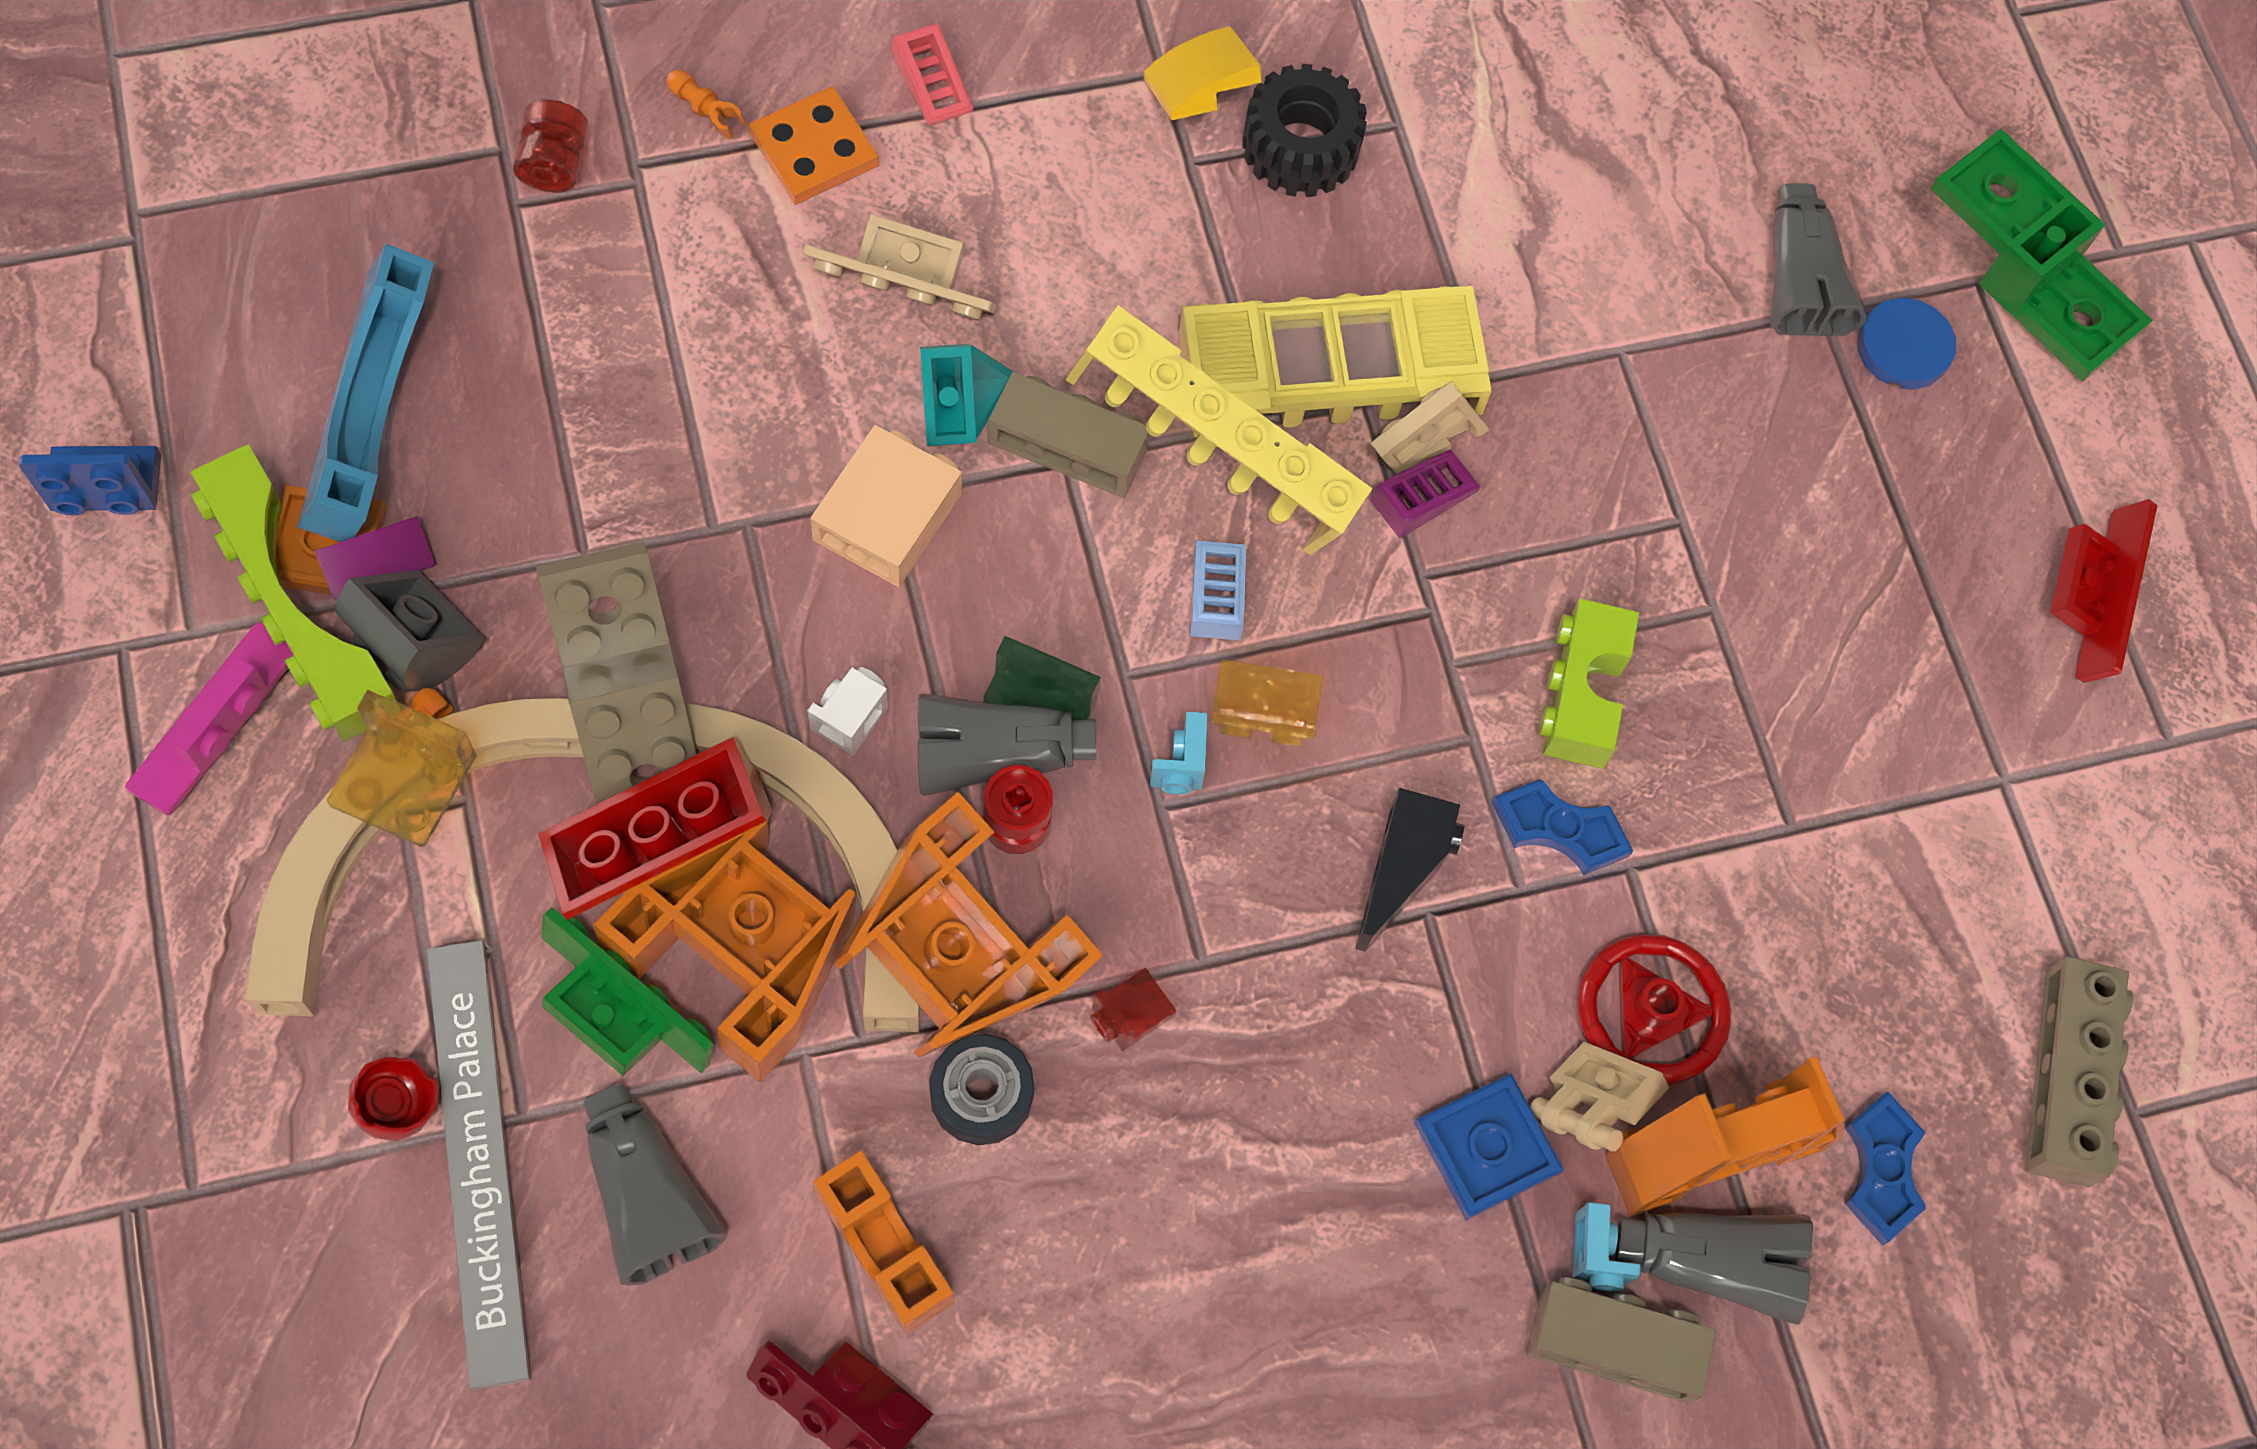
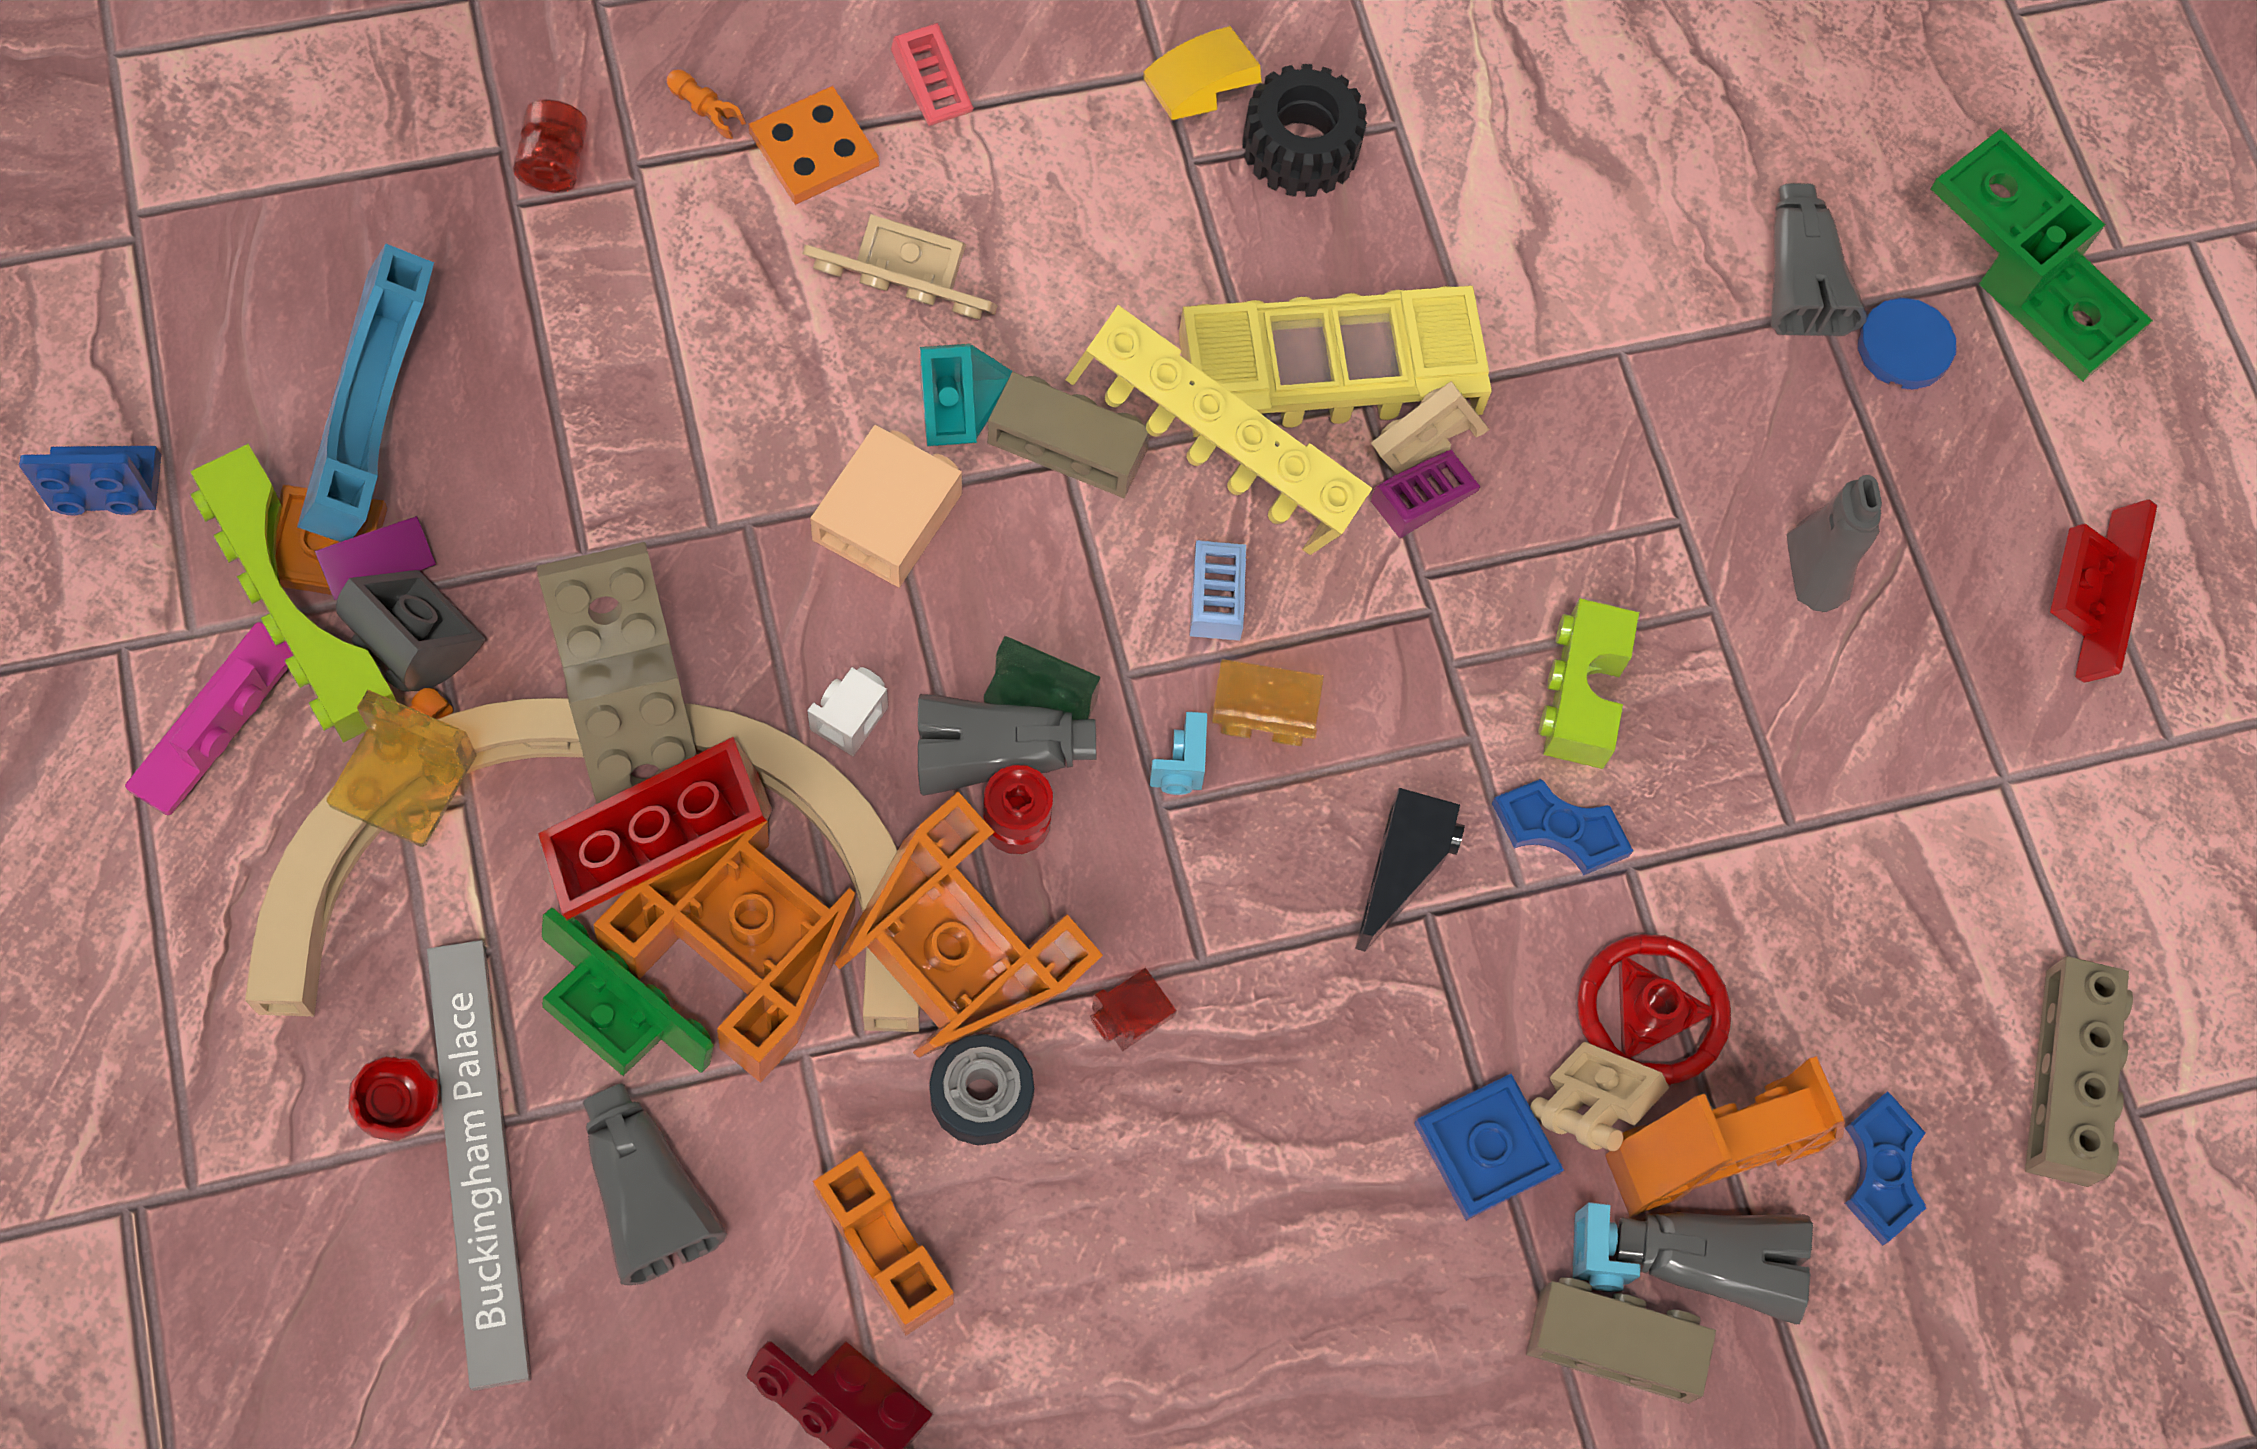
(1832, 542): none -> dark grey piece

